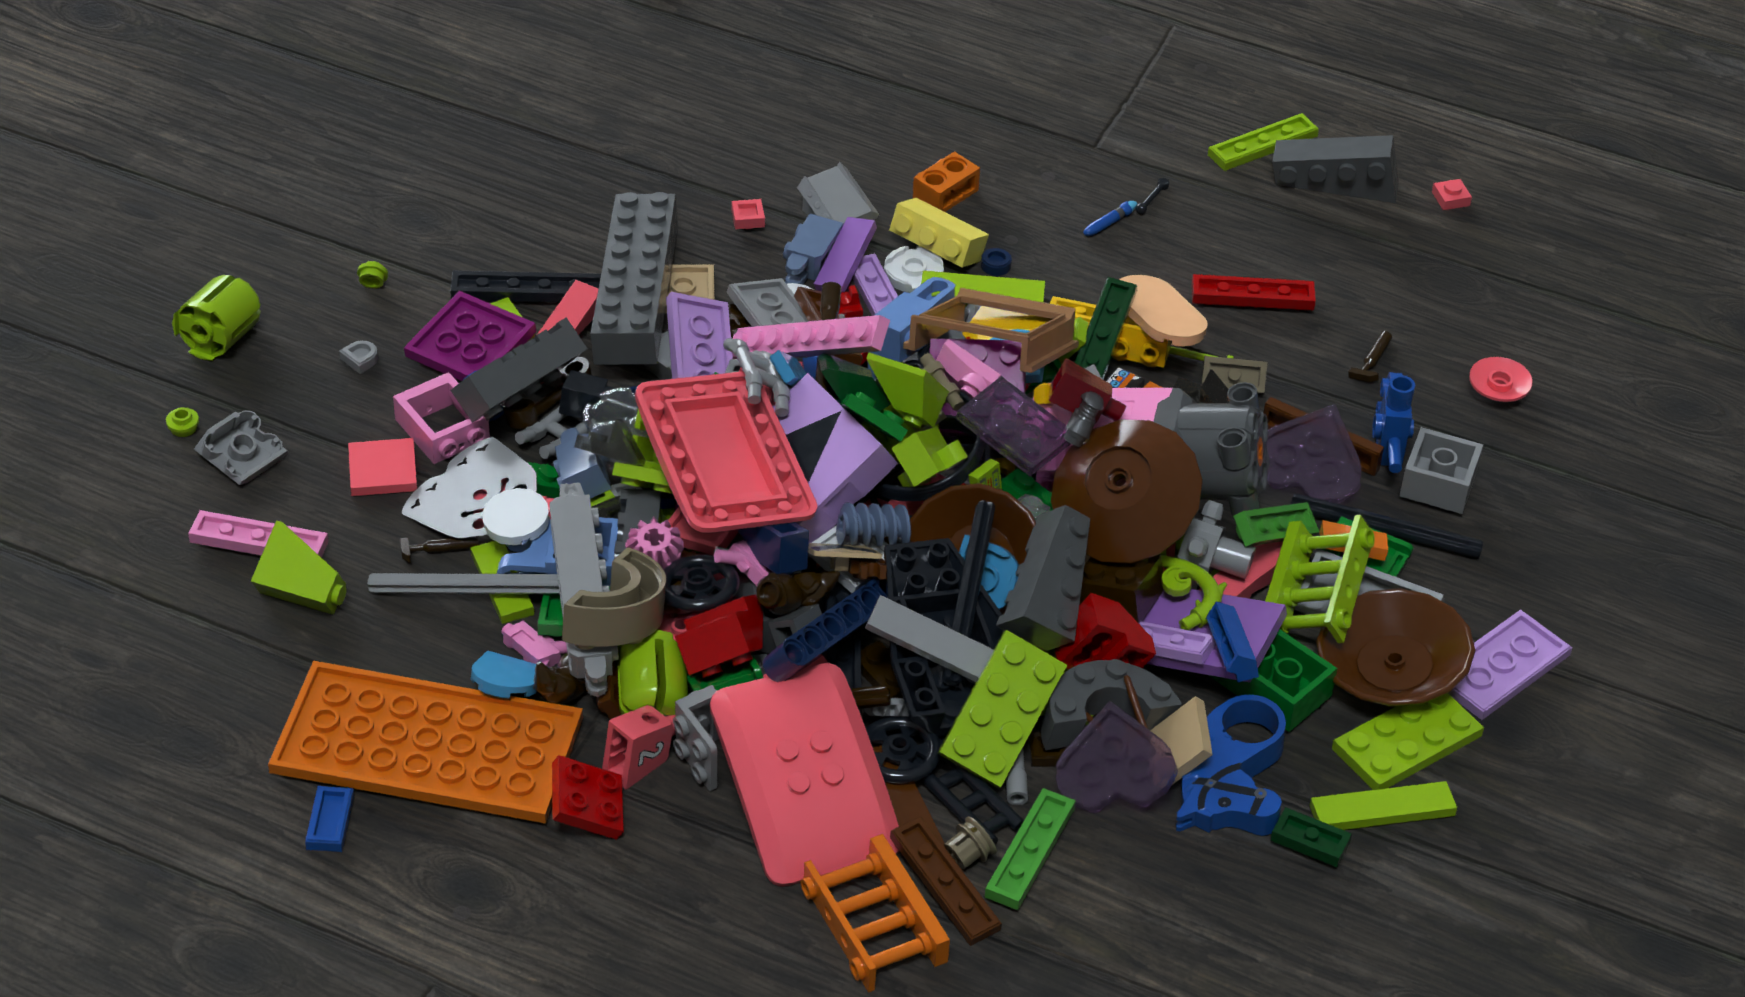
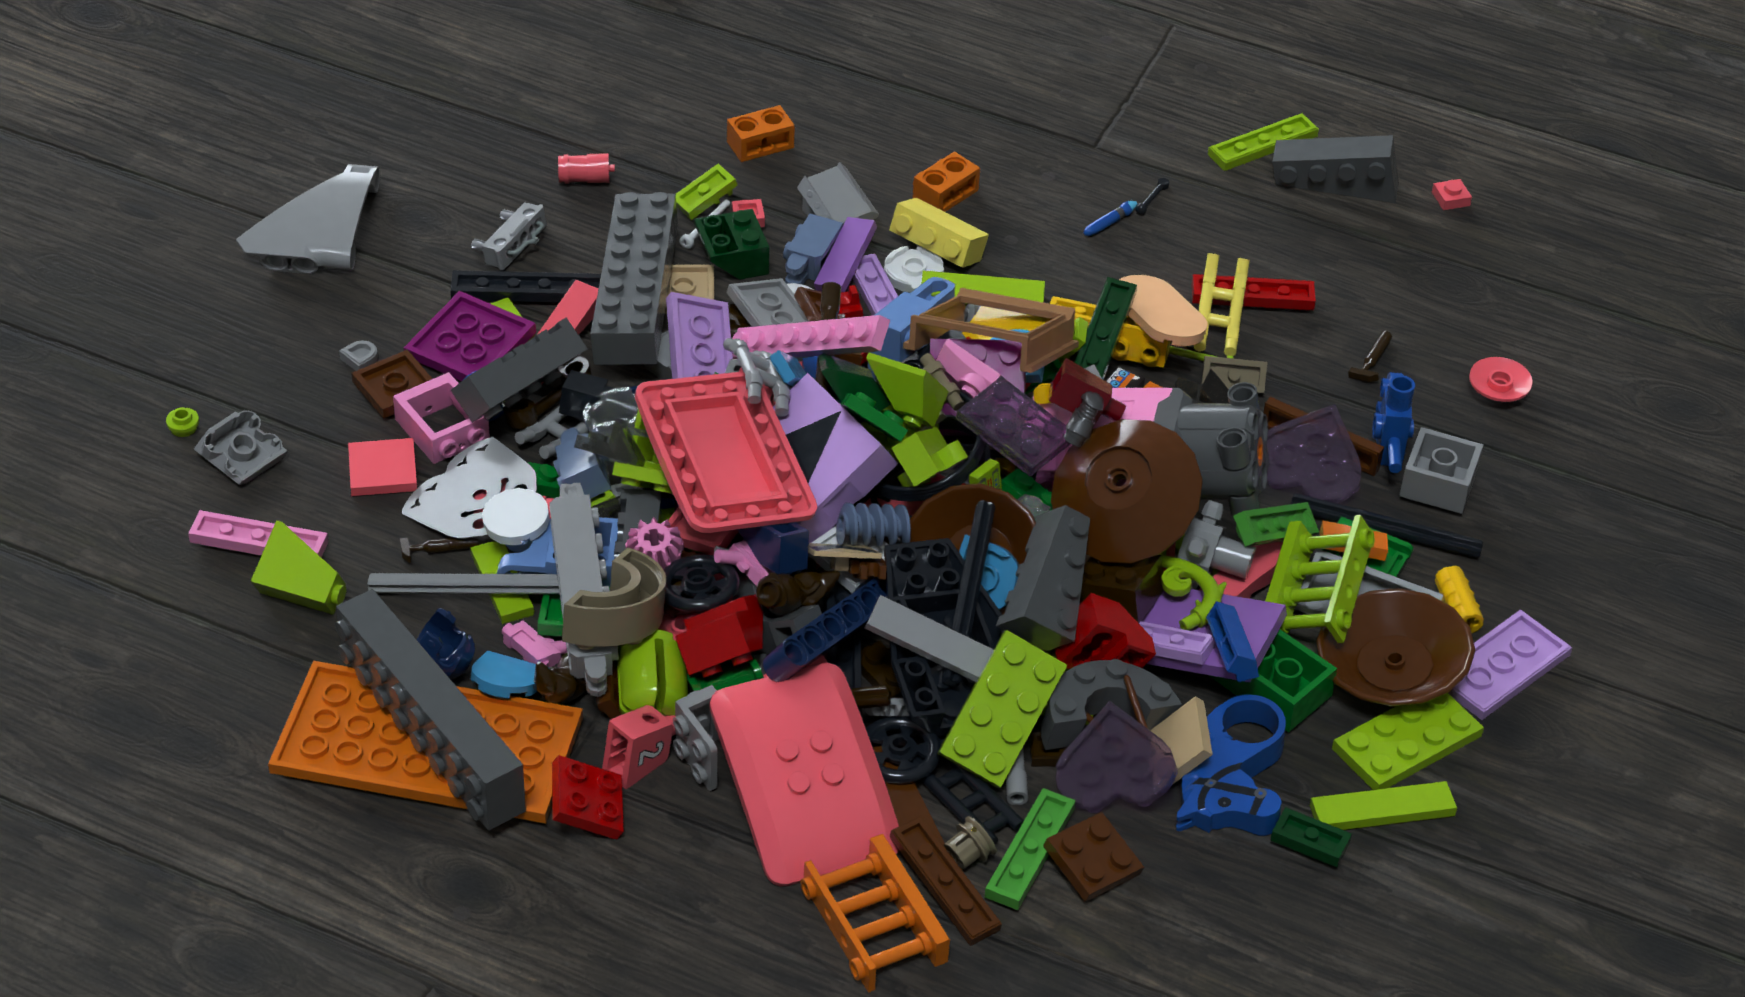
(217, 316): lime cylinder -> none
(314, 226): none -> light grey panel
(329, 819): blue tile -> none
(372, 274): lime plate -> none
(388, 378): none -> reddish brown plate
(431, 710): none -> dark grey brick
(446, 644): none -> dark blue helmet
(513, 236): none -> light grey piece
(585, 168): none -> coral piece
(687, 241): none -> white piece
(705, 191): none -> lime plate
(735, 243): none -> dark green slope
(760, 133): none -> orange brick
(996, 262): dark blue tile -> none
(1093, 856): none -> reddish brown plate
(1235, 296): none -> light yellow piece
(1458, 594): none -> yellow axle

